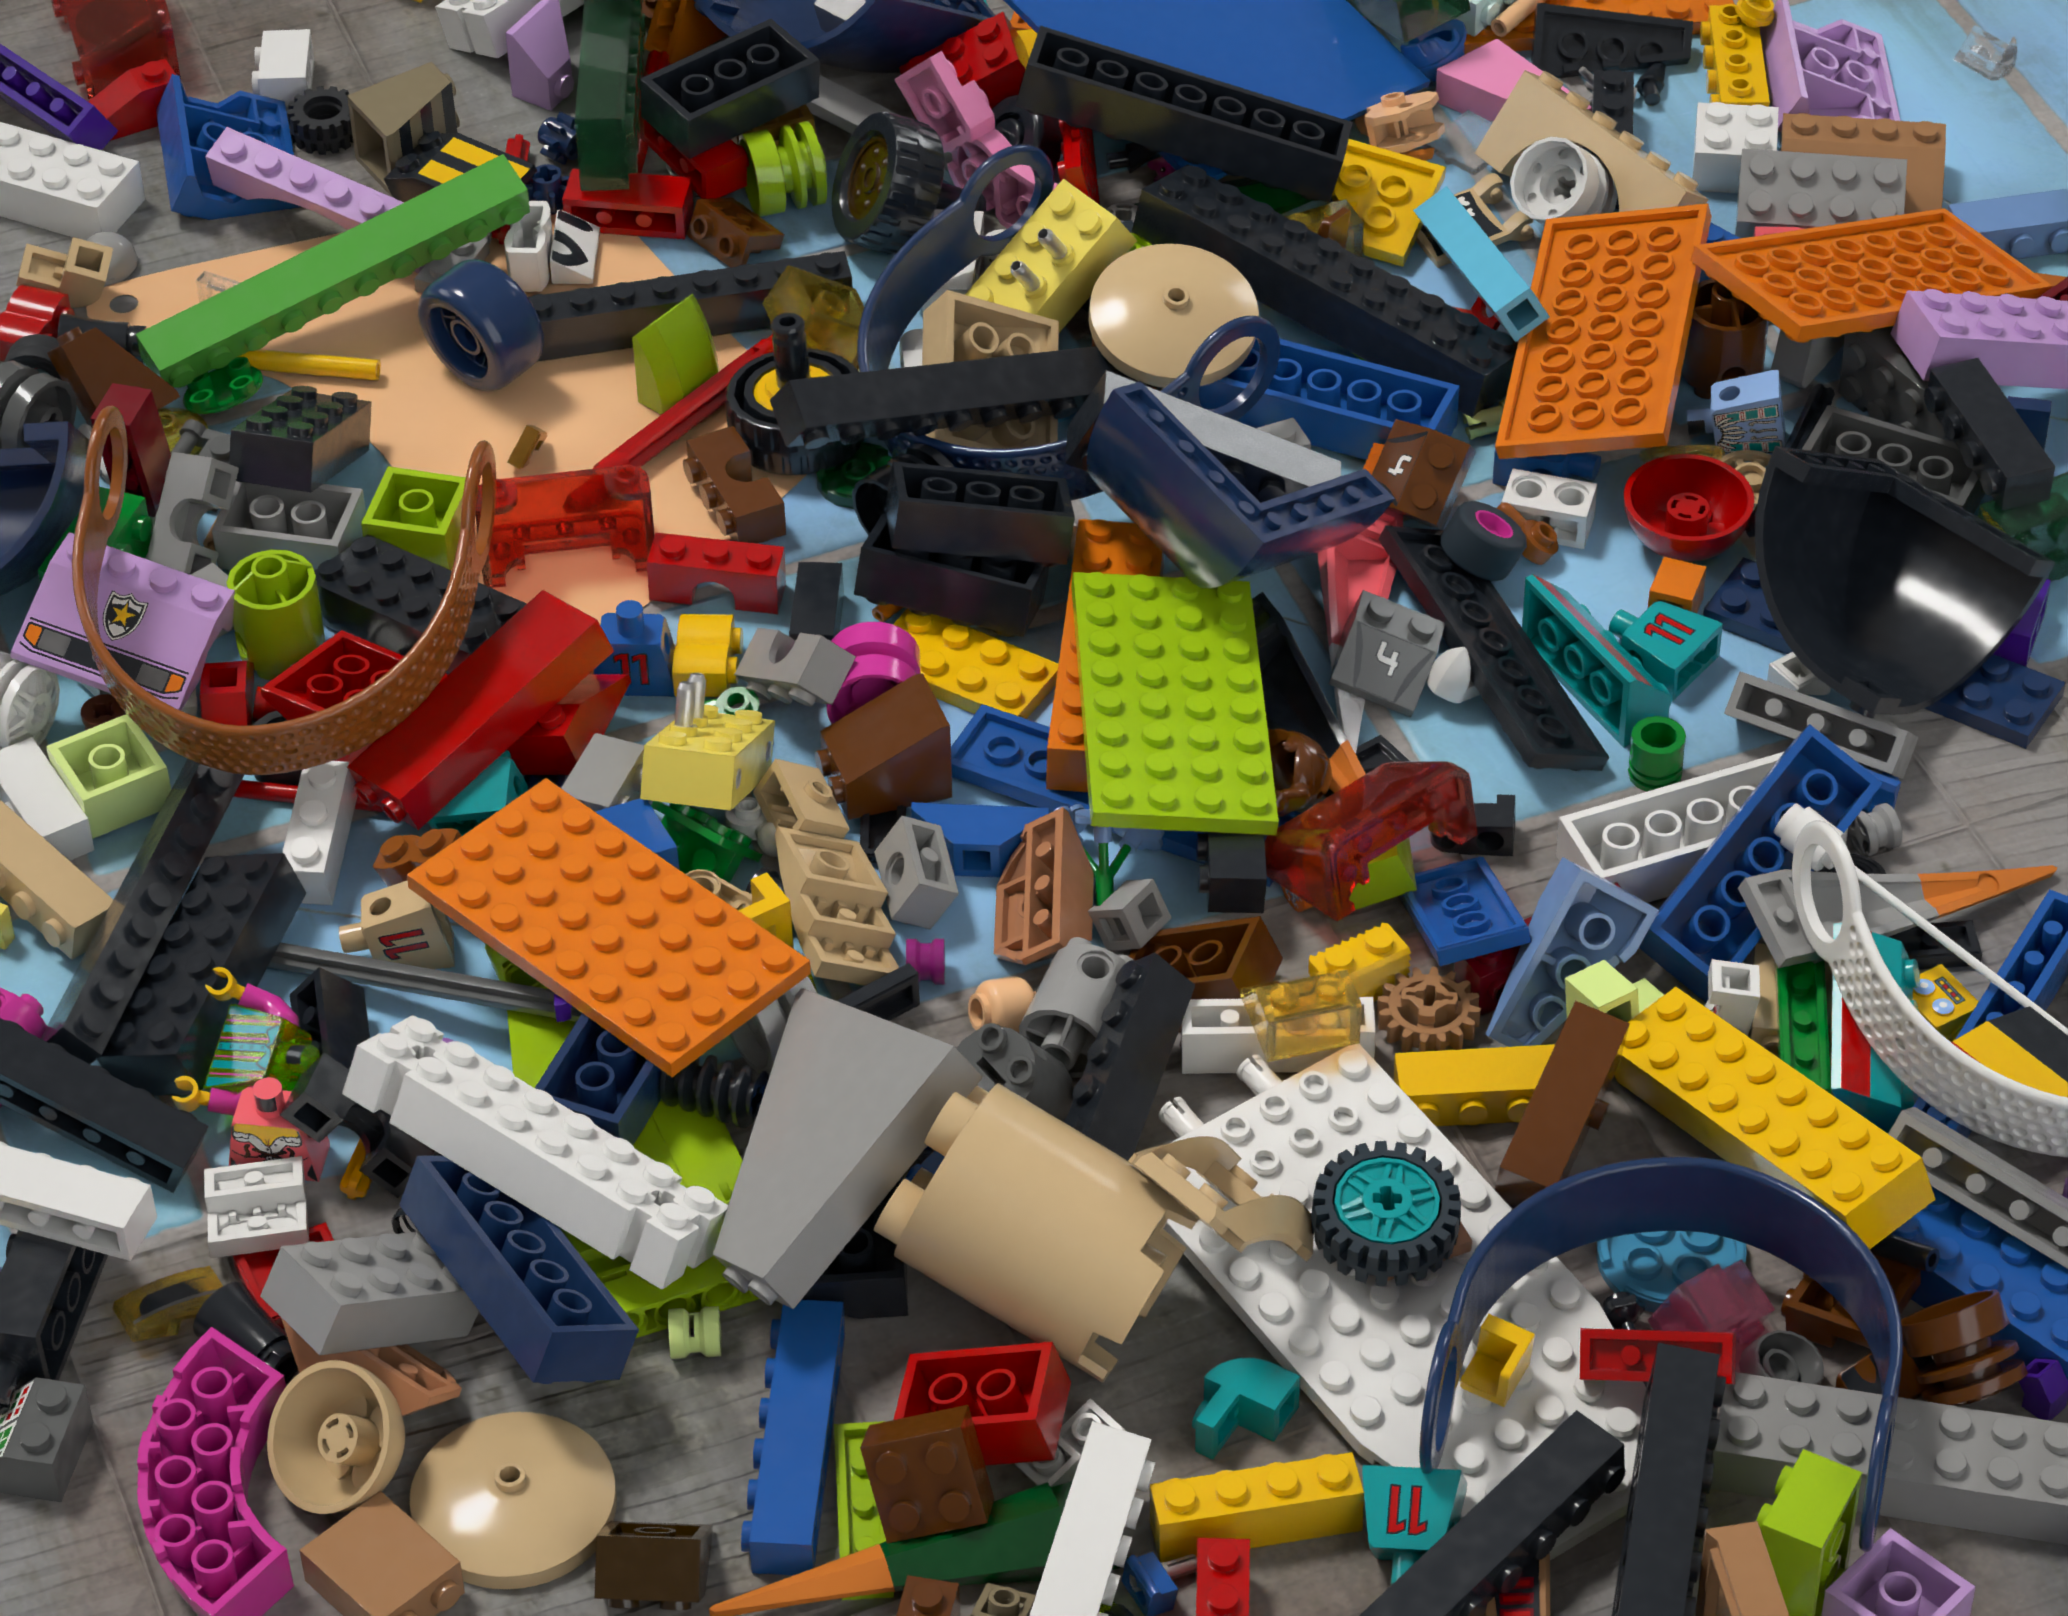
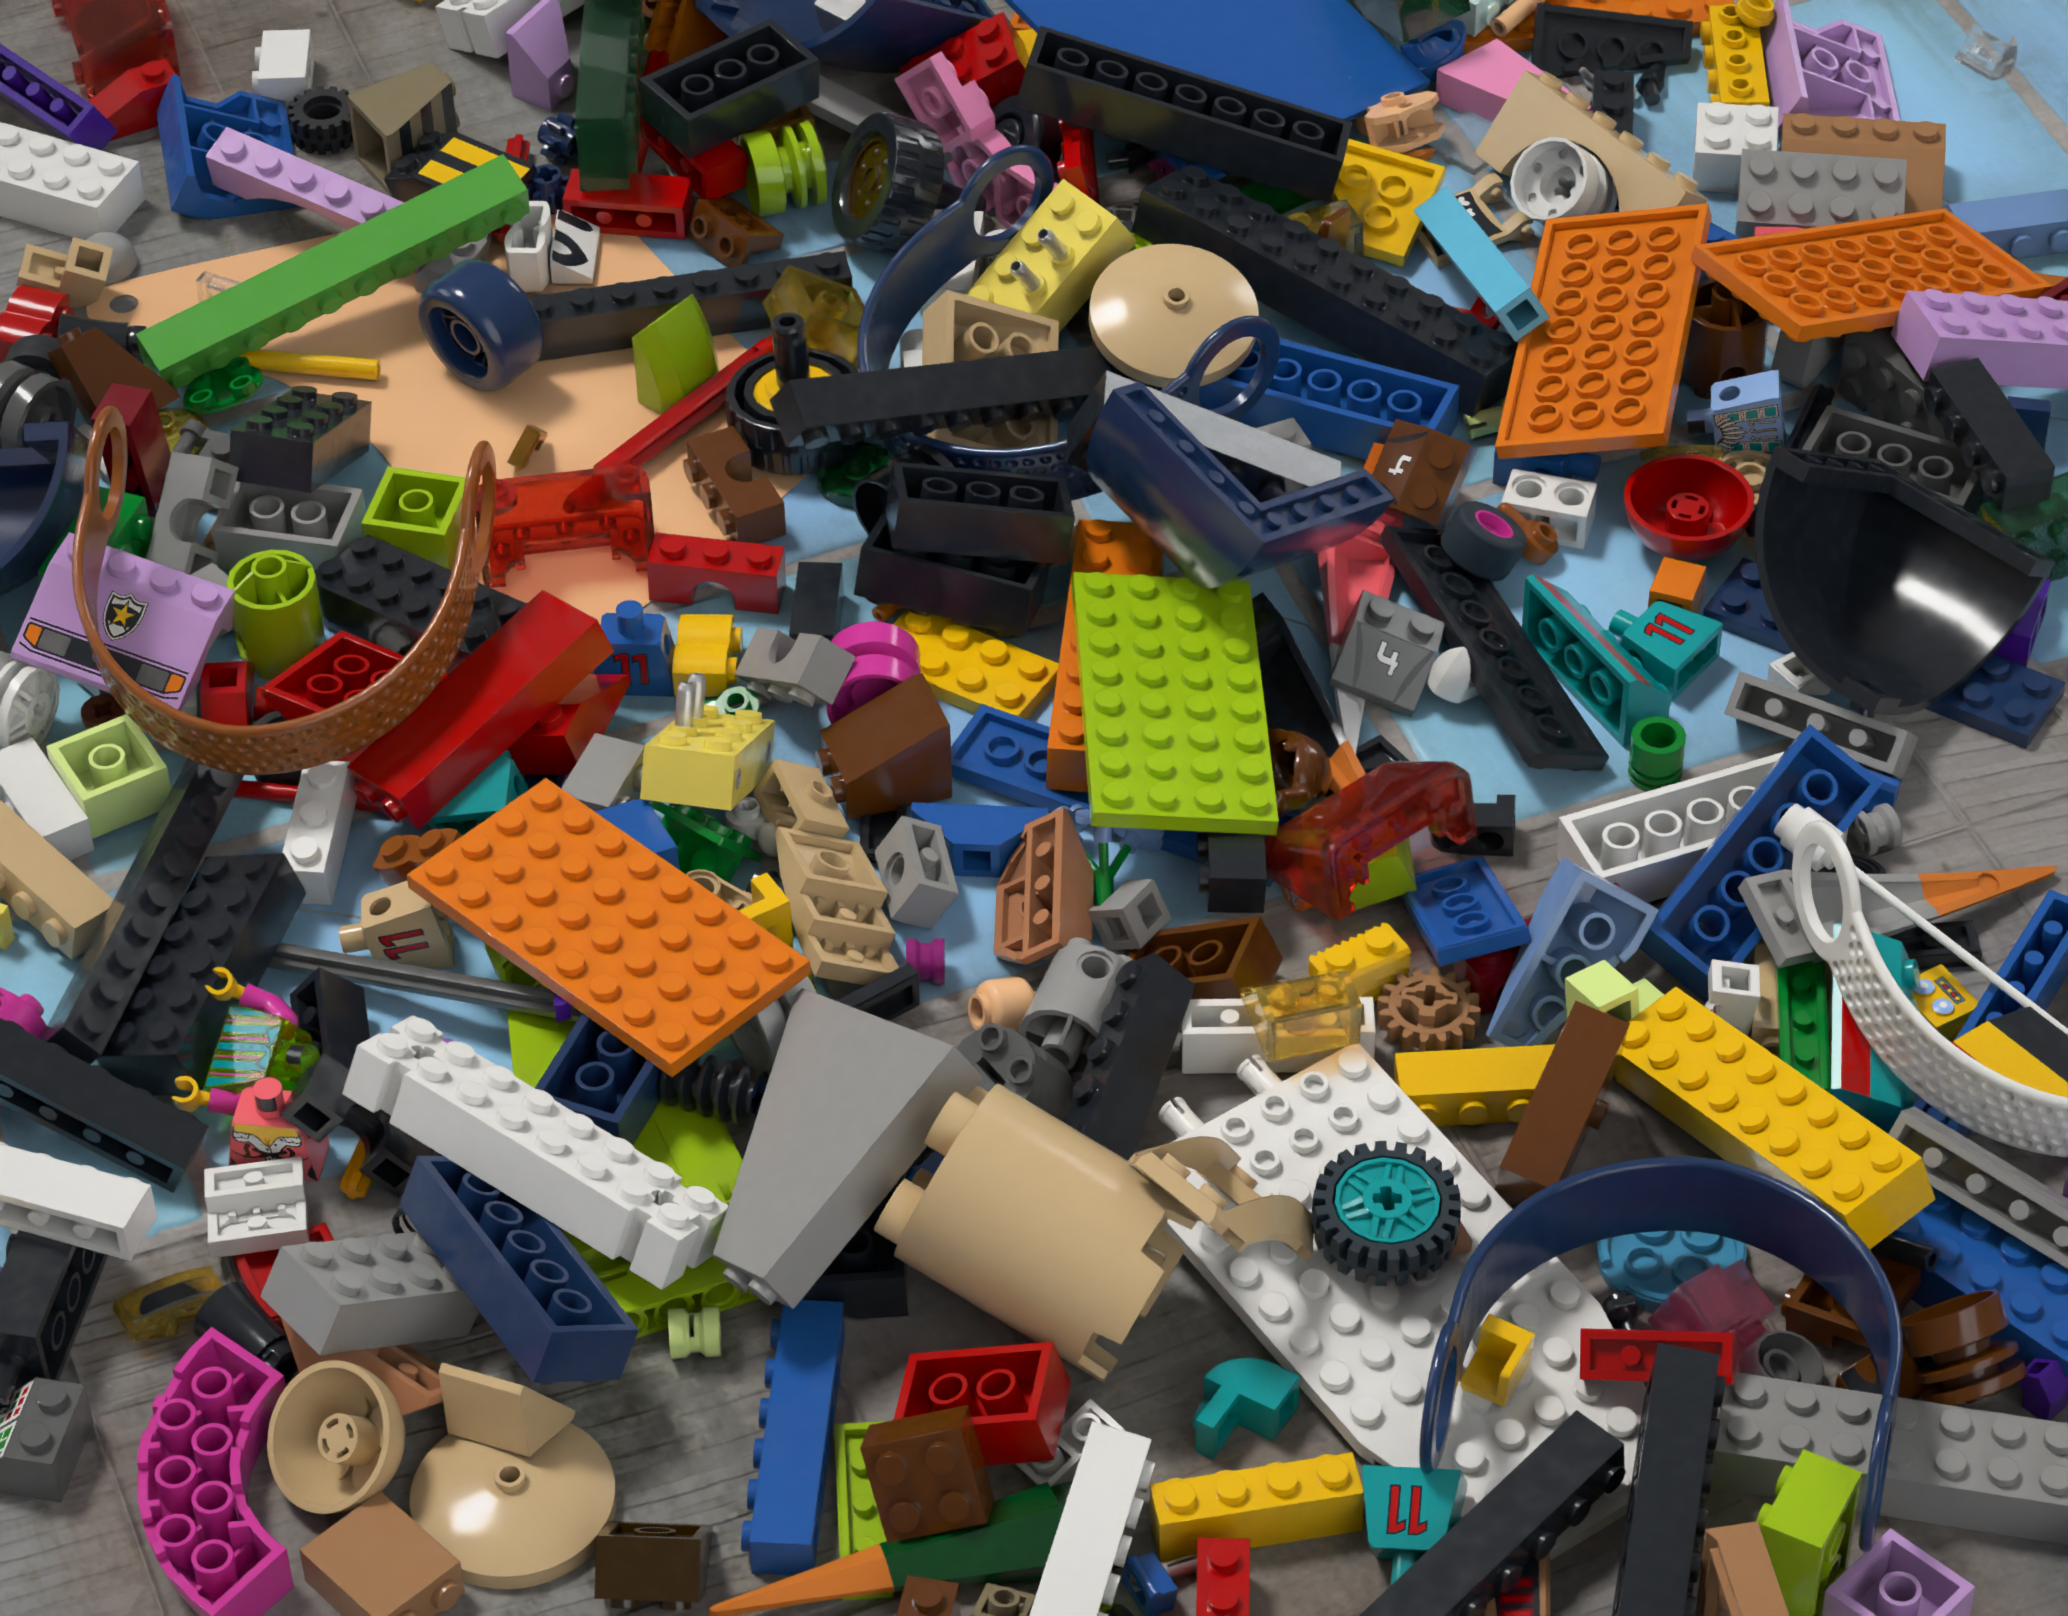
(499, 1411): none -> tan slope

